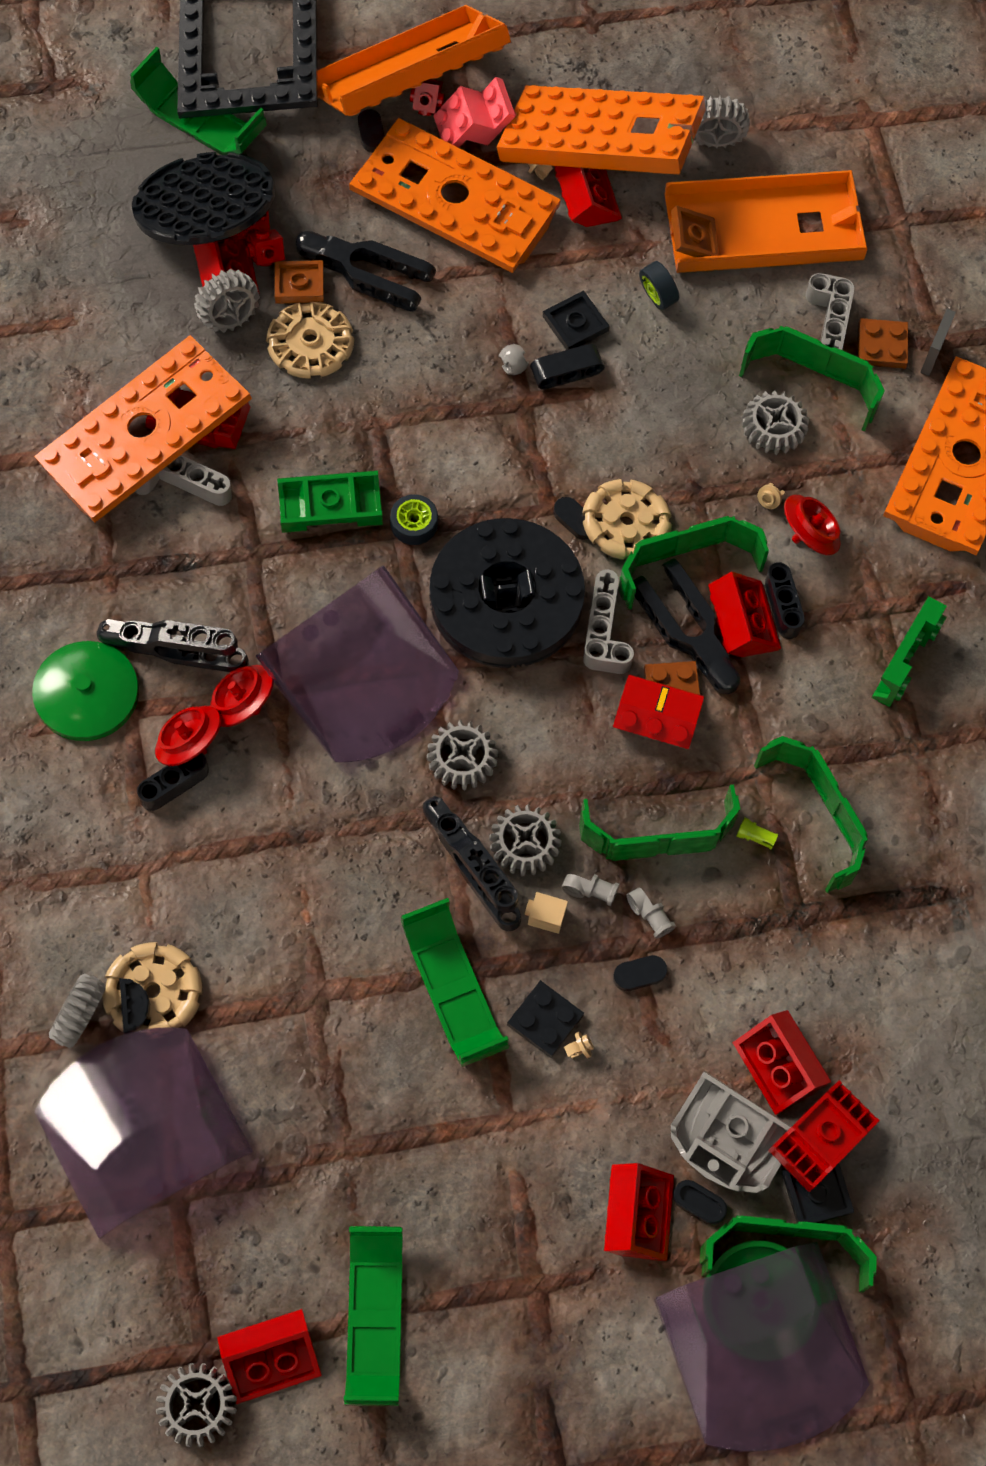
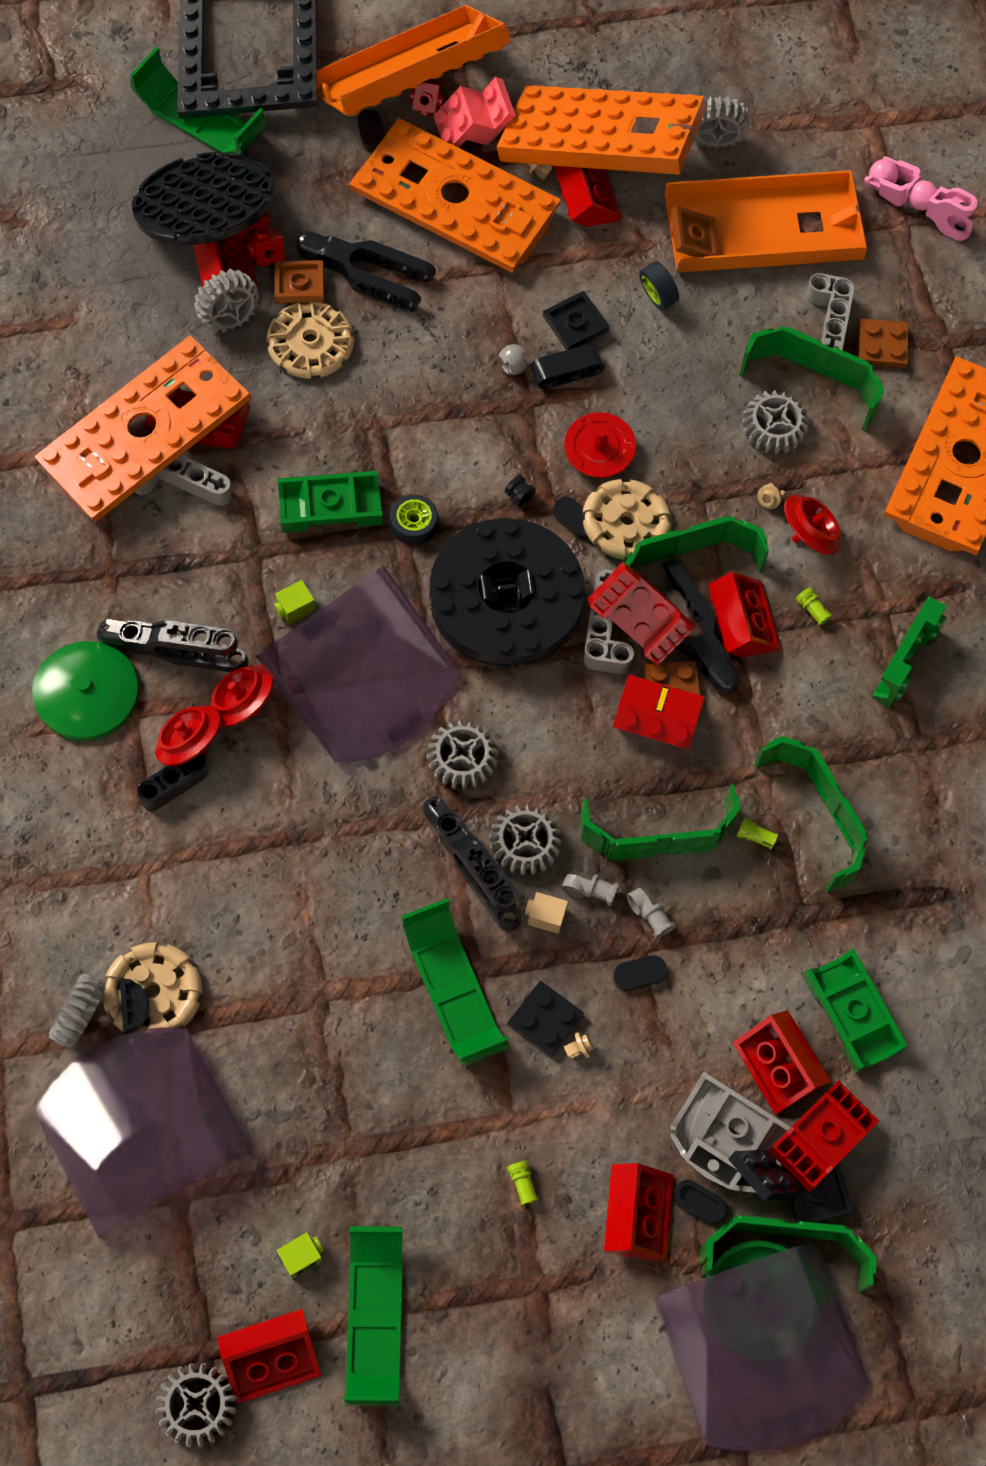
(294, 602): none -> lime brick
(301, 1254): none -> lime brick
(520, 490): none -> black wheel
(520, 1174): none -> lime pin
(600, 445): none -> red piece
(641, 612): none -> red plate
(765, 1175): none -> black plate
(784, 611): black beam -> none
(810, 601): none -> lime pin
(855, 1011): none -> green piece
(938, 342): dark grey tile -> none
(941, 205): none -> bright pink piece

